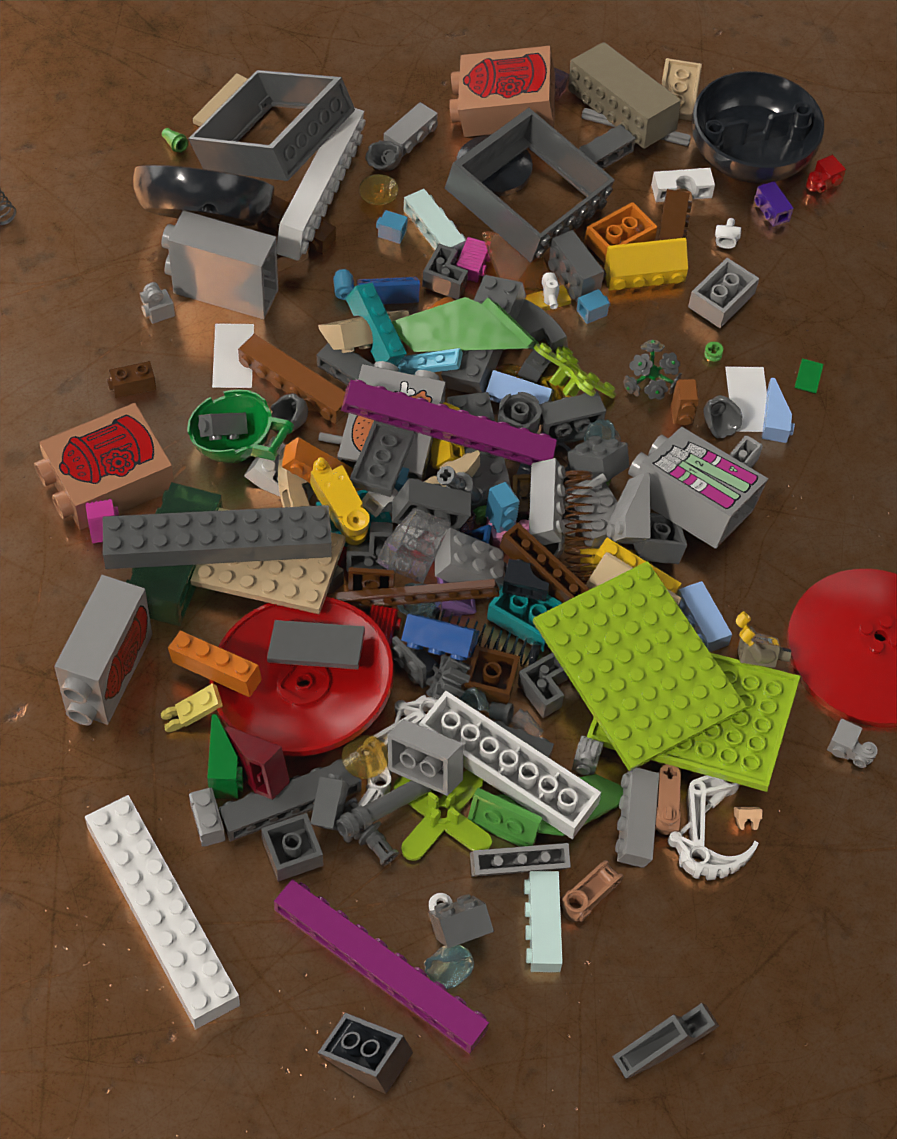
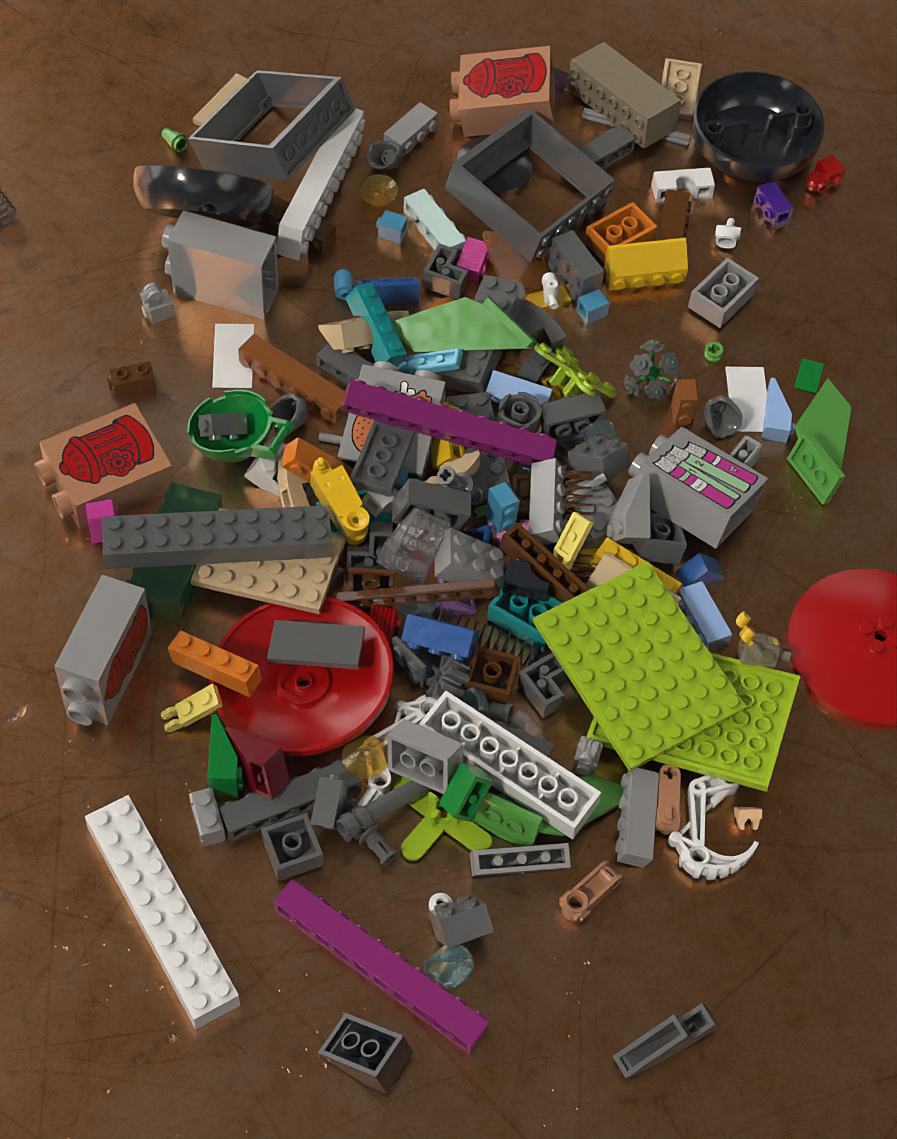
(465, 792): none -> green brick
(544, 921): light aqua brick -> none
(572, 539): none -> light yellow hinge
(699, 569): none -> blue slope
(822, 442): none -> bright green piece
(846, 744): light grey brick -> none

